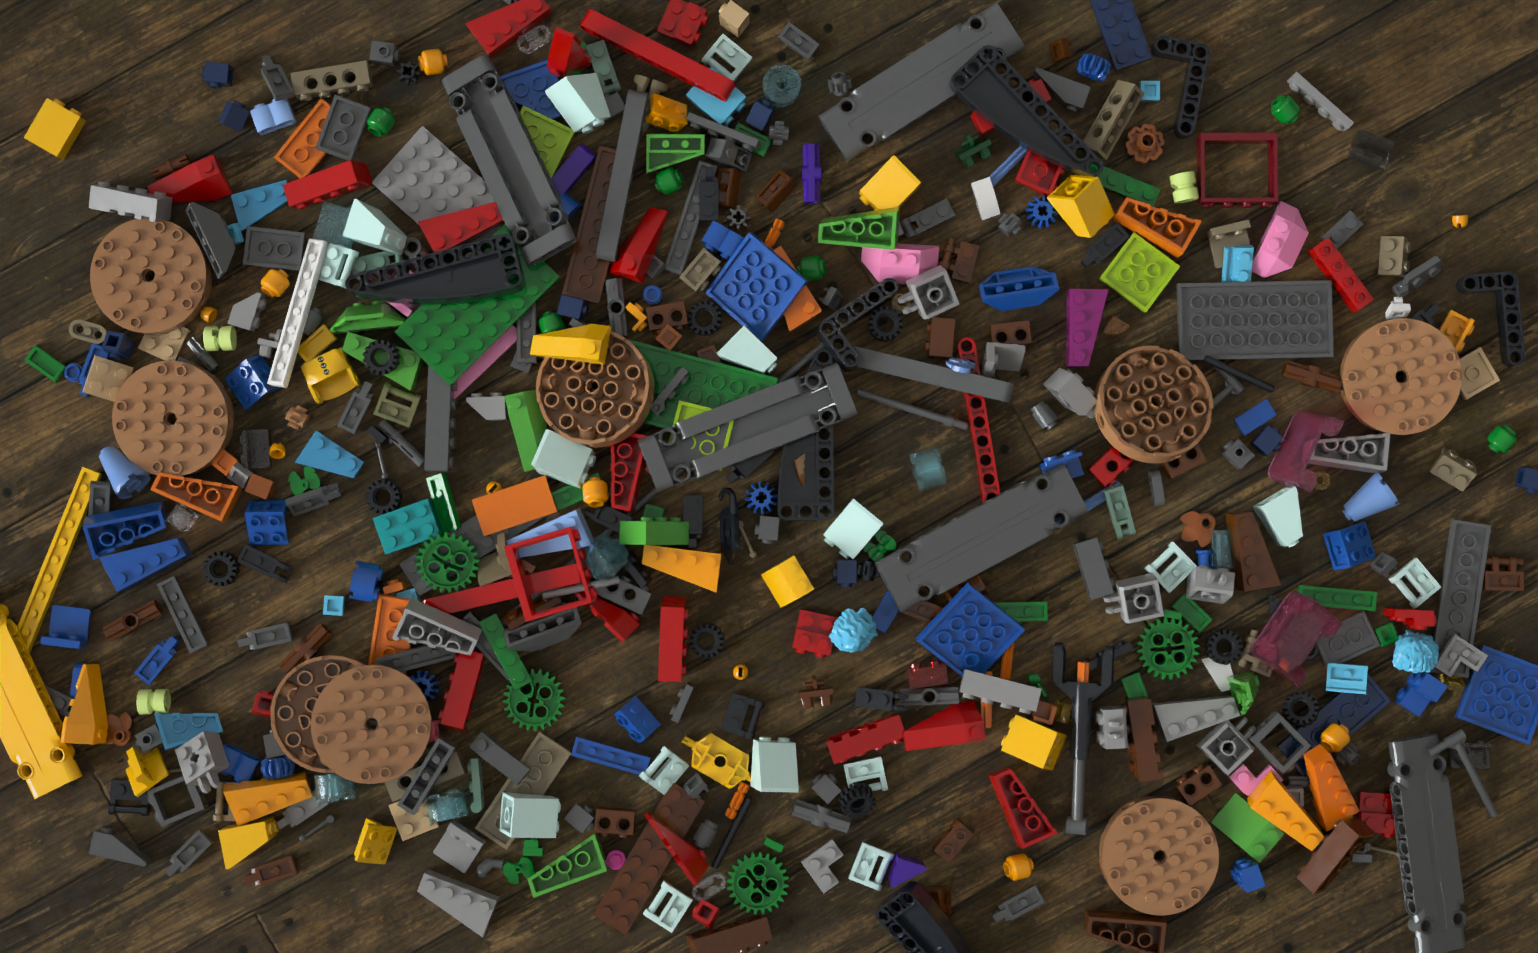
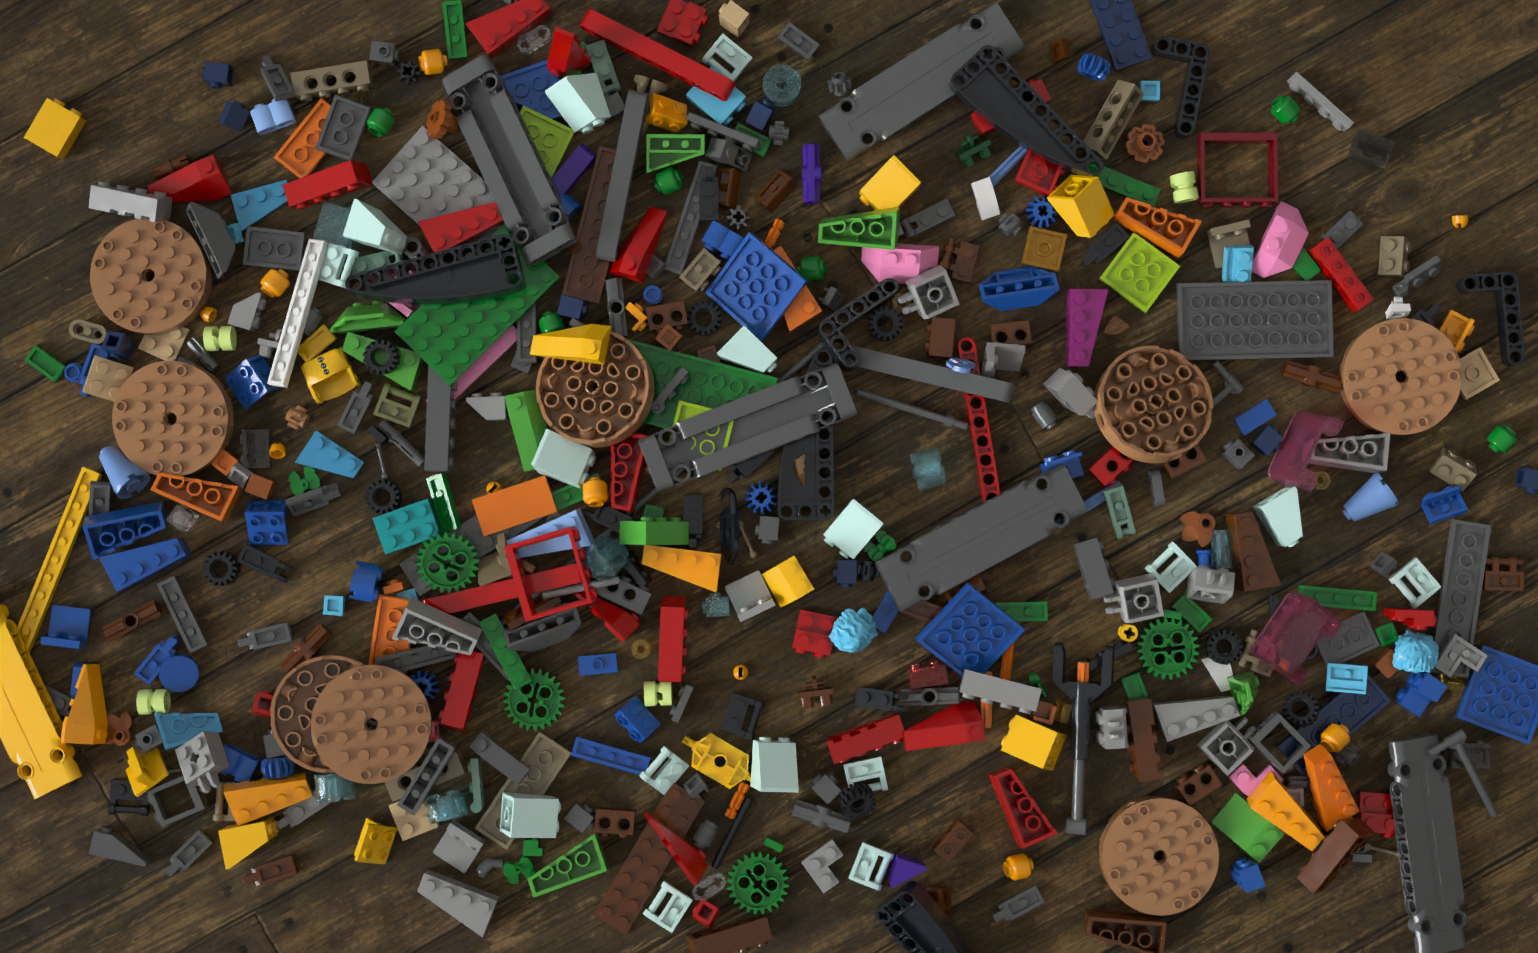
(178, 673): none -> blue tile
(329, 819): dark grey hinge -> none
(441, 120): none -> dark orange plant
(455, 30): none -> green plate
(597, 664): none -> blue plate
(615, 859): dark pink plate -> none
(636, 653): none -> clear yellow plate
(651, 694): none -> yellowish green wheel
(716, 605): none -> clear light blue brick
(718, 640): black tyre -> none
(749, 595): none -> light grey bracket
(1044, 249): none -> pearl gold plate
(1065, 91): dark grey slope -> none
(1130, 638): none -> yellow bush
(1238, 373): black bar -> none
(1305, 266): none -> green tile
(1349, 546): blue bracket -> none
(1384, 663): none -> dark orange panel
(1443, 504): none -> blue bracket

